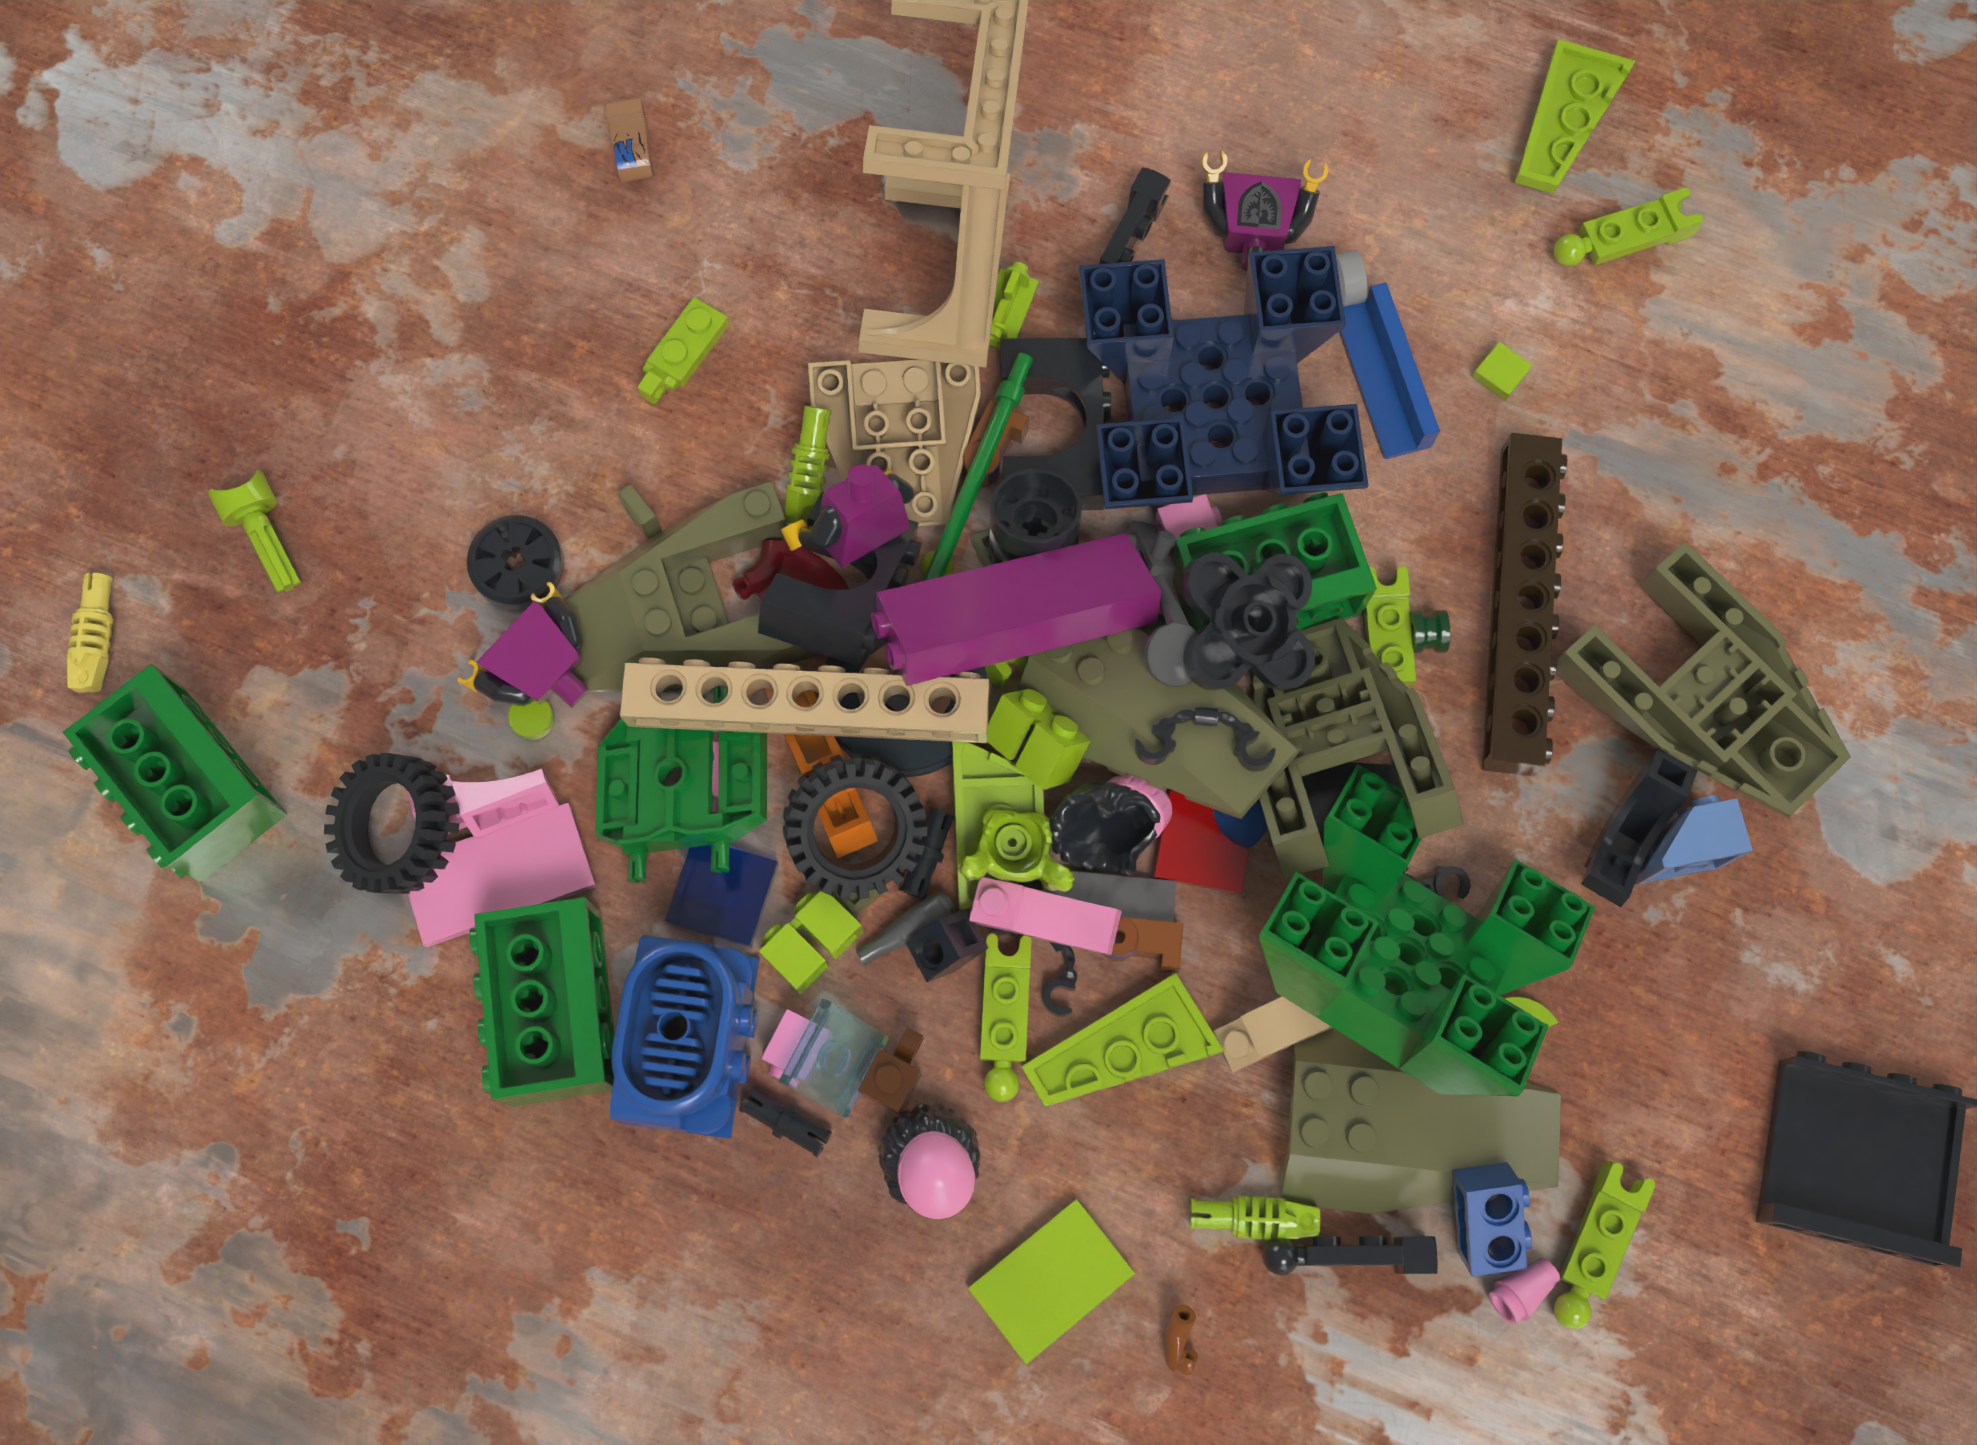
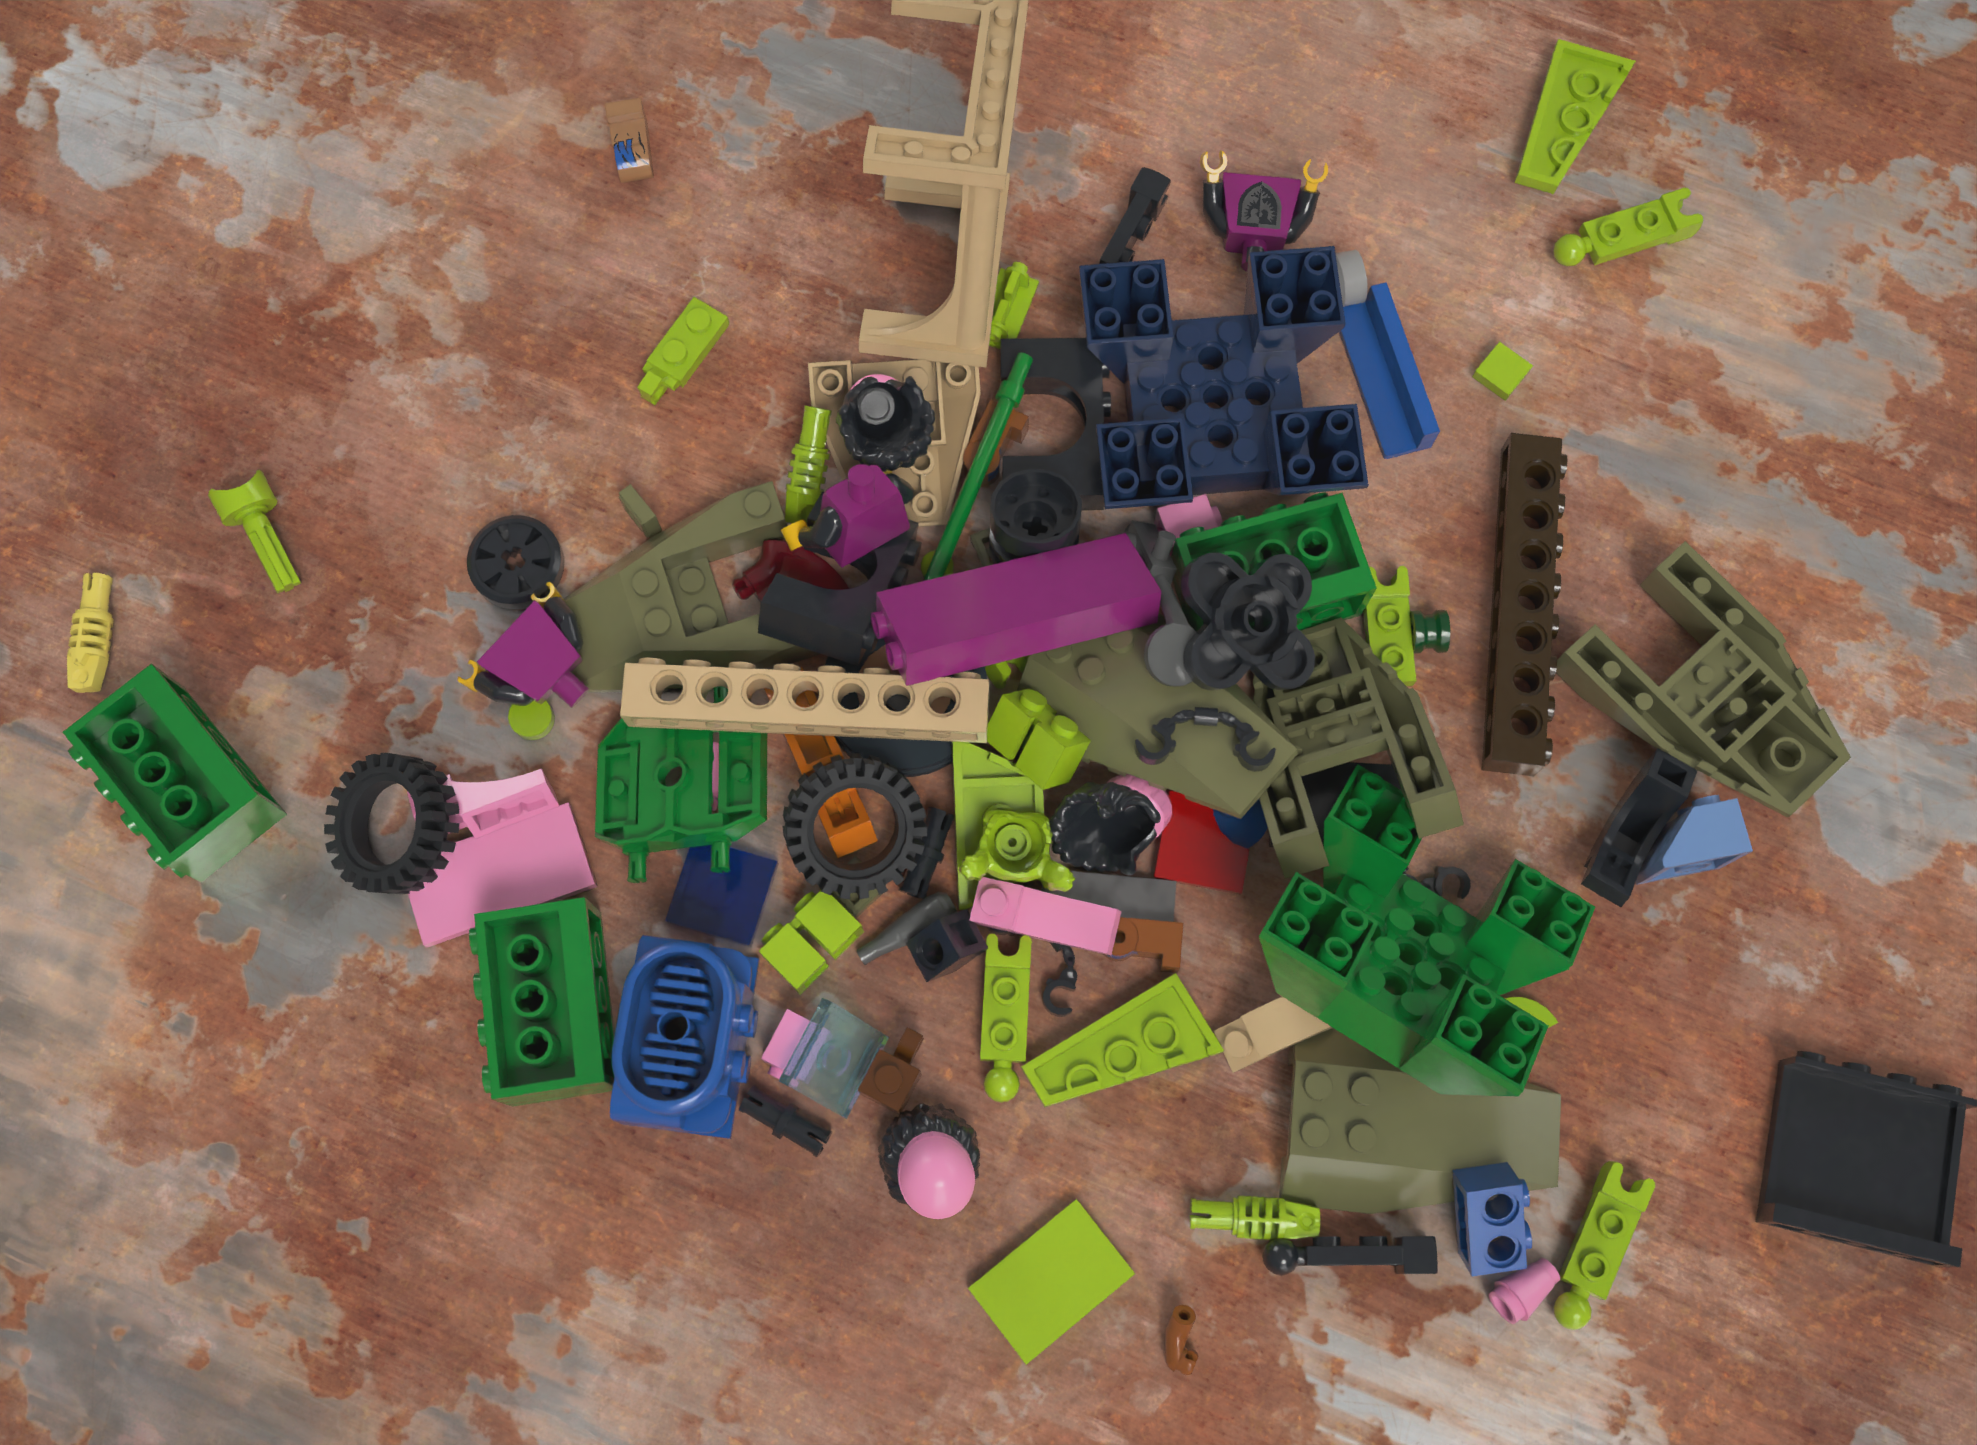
(886, 422): none -> black hair

